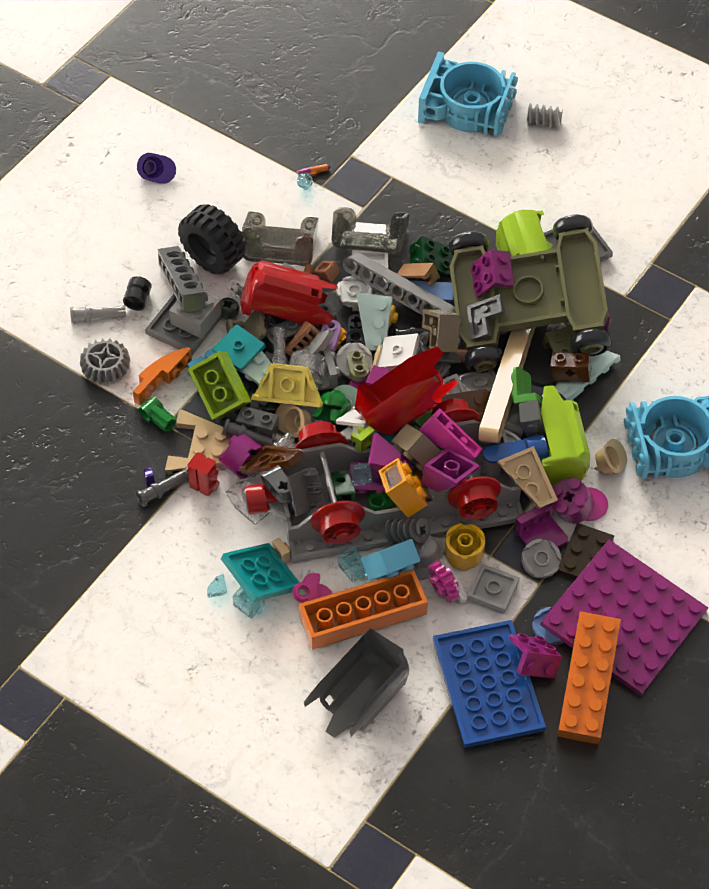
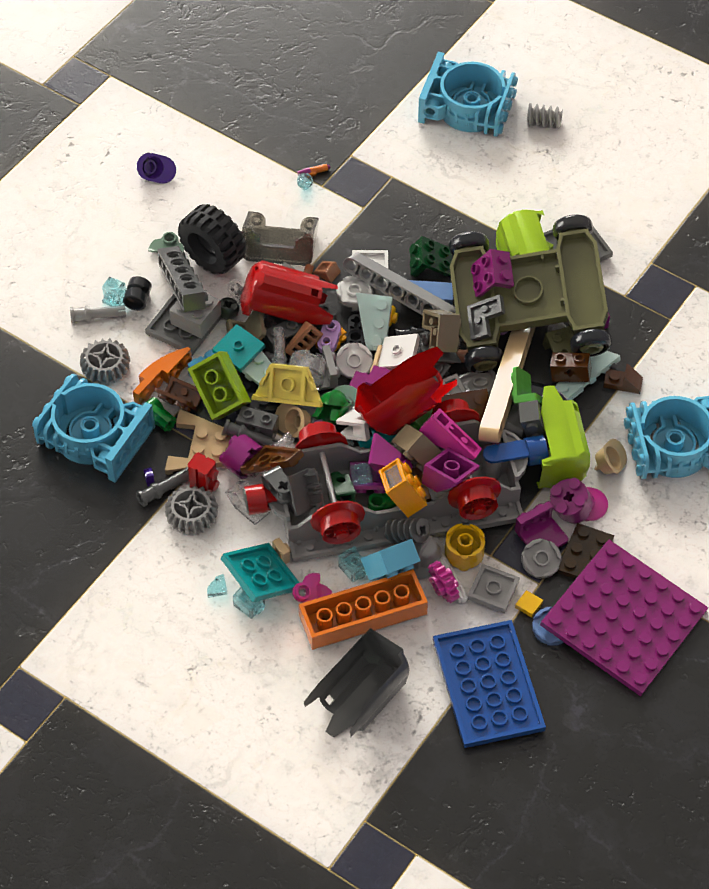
(91, 438): none -> medium azure brick
(113, 292): none -> clear light blue brick
(168, 239): none -> sand green plate
(180, 394): none -> reddish brown bracket
(195, 517): none -> light grey gear
(320, 342): light grey tile -> none
(357, 366): olive plate -> none
(364, 438): lime tile -> none
(367, 236): clear smoke windscreen -> none
(419, 272): medium nougat hinge -> none
(529, 603): none -> yellow tile
(530, 476): tan wing -> none
(538, 656): magenta bracket -> none
(589, 678): orange brick -> none
(625, 381): none -> reddish brown slope

